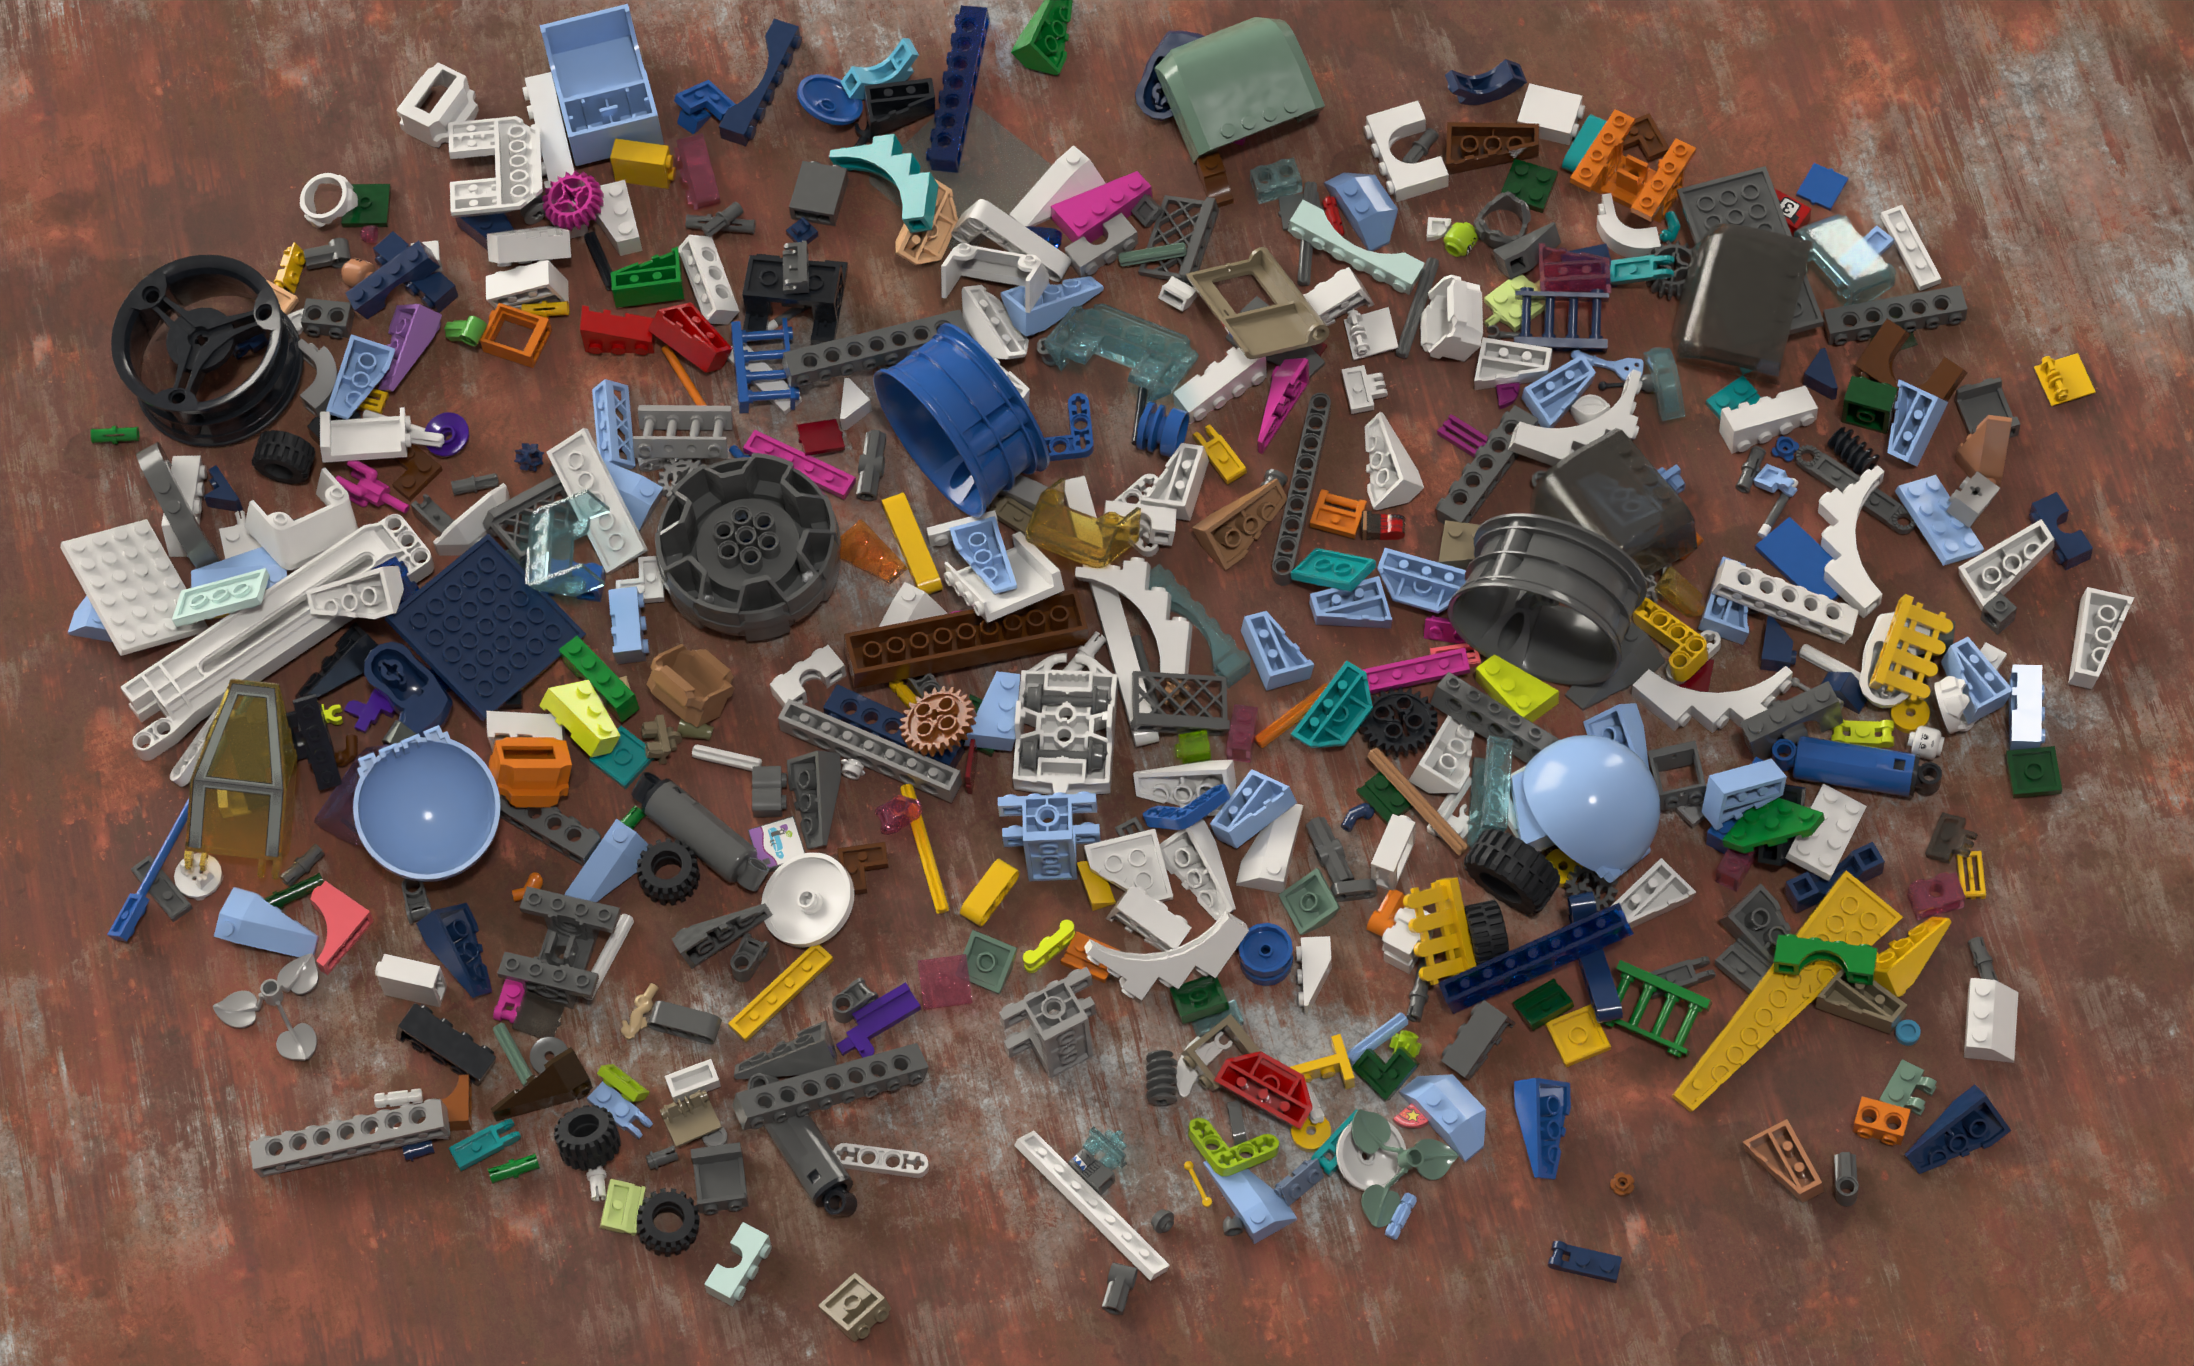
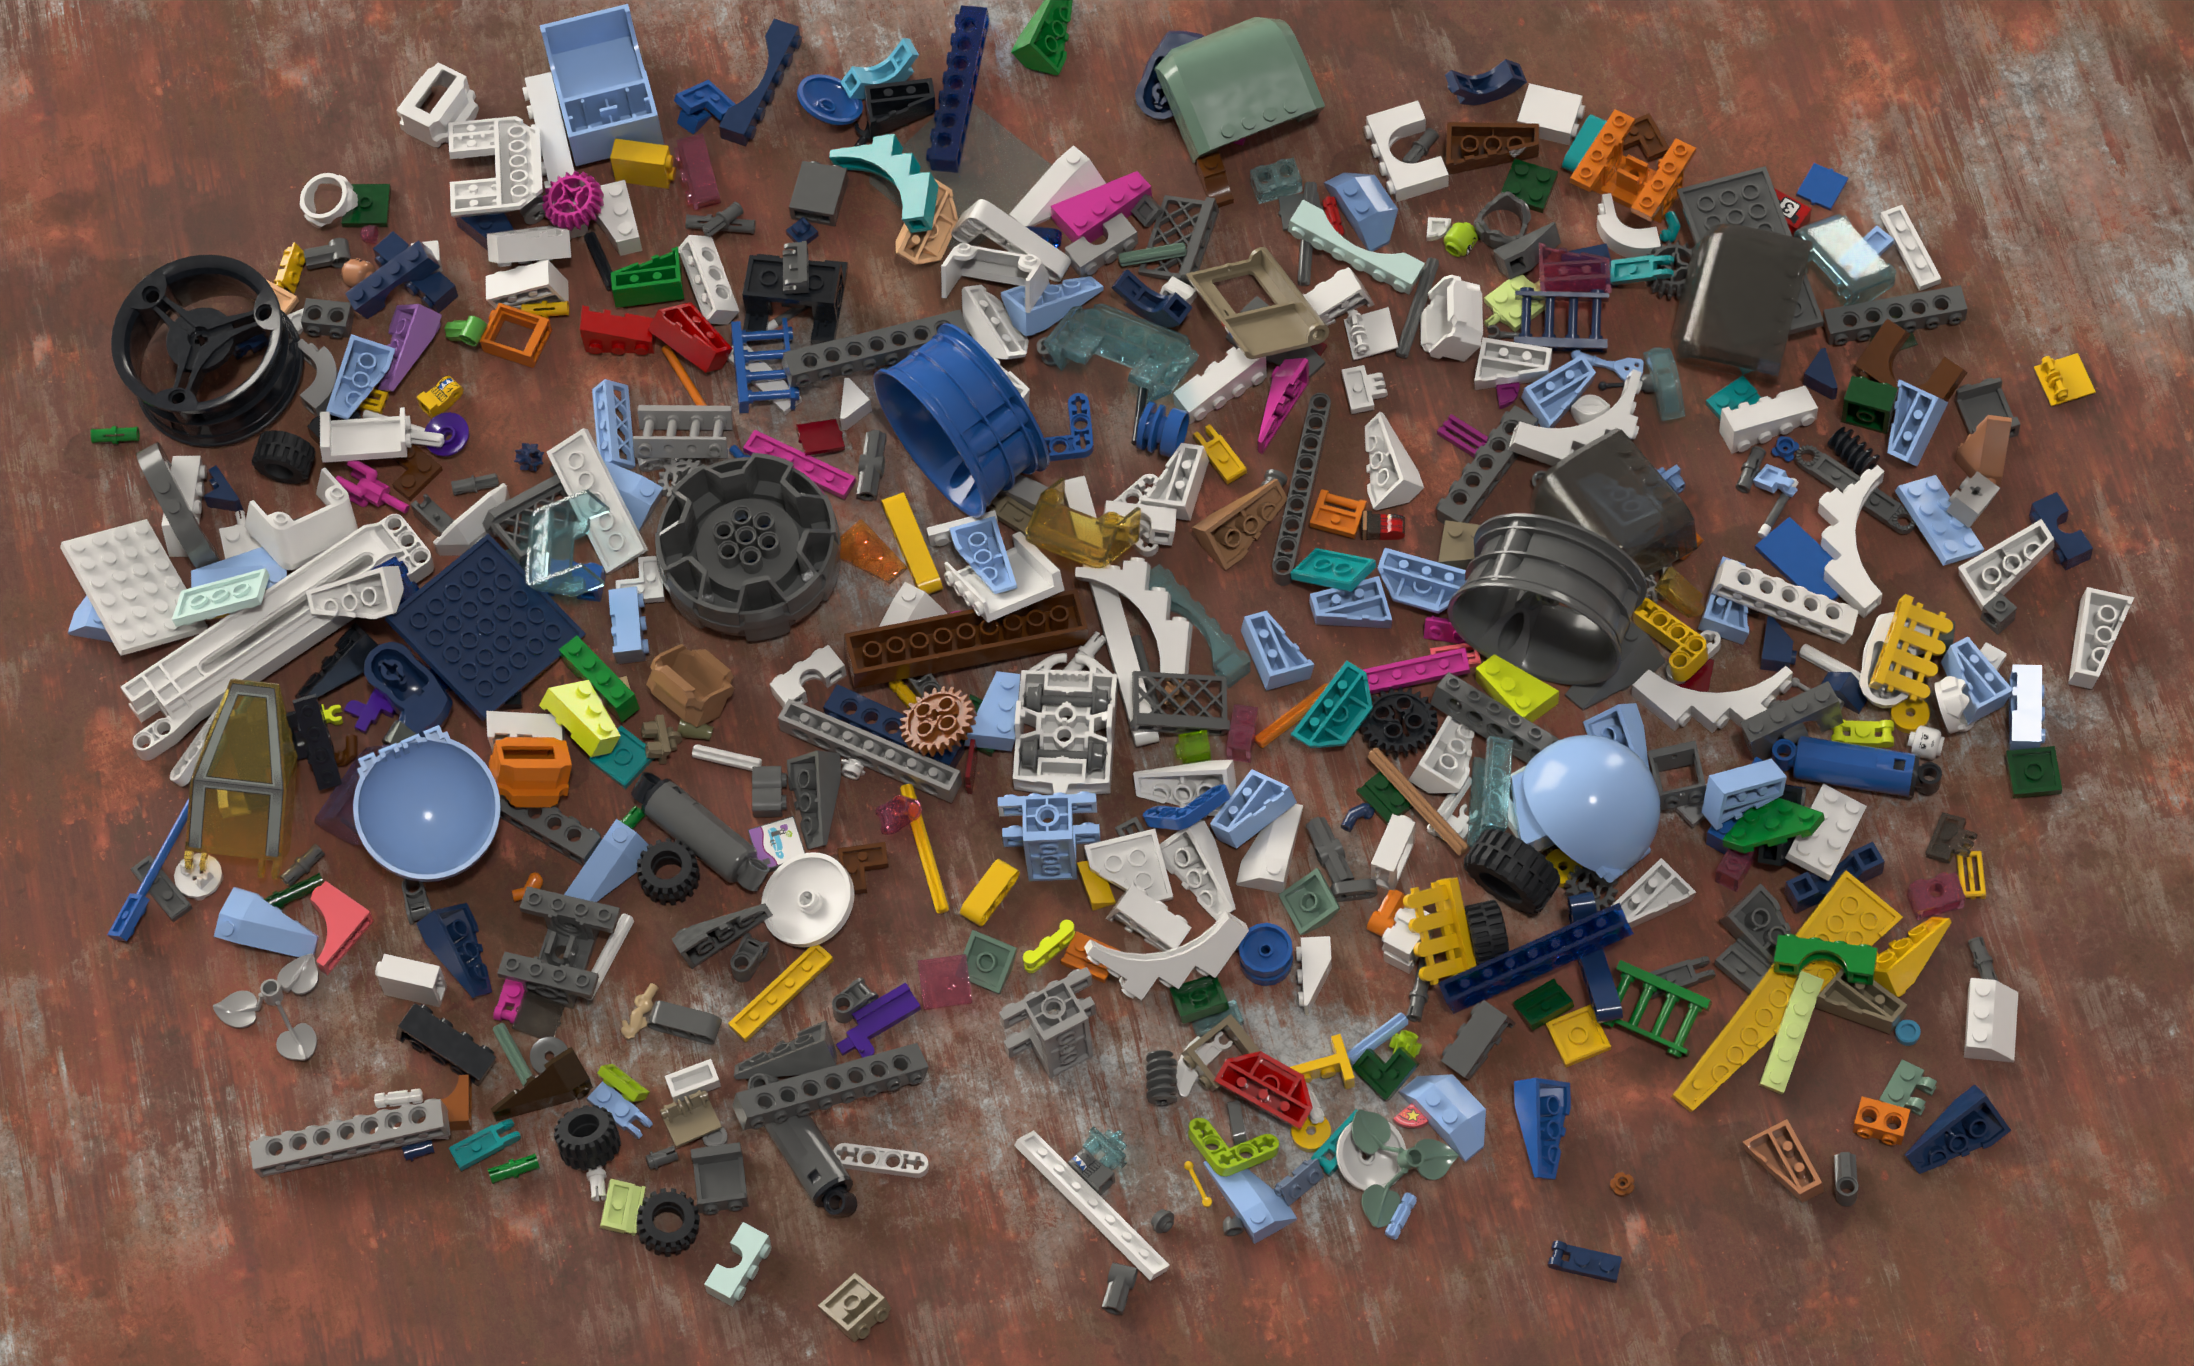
(440, 397): none -> yellow leg
(1150, 305): none -> dark blue arch
(1791, 1032): none -> yellowish green plate

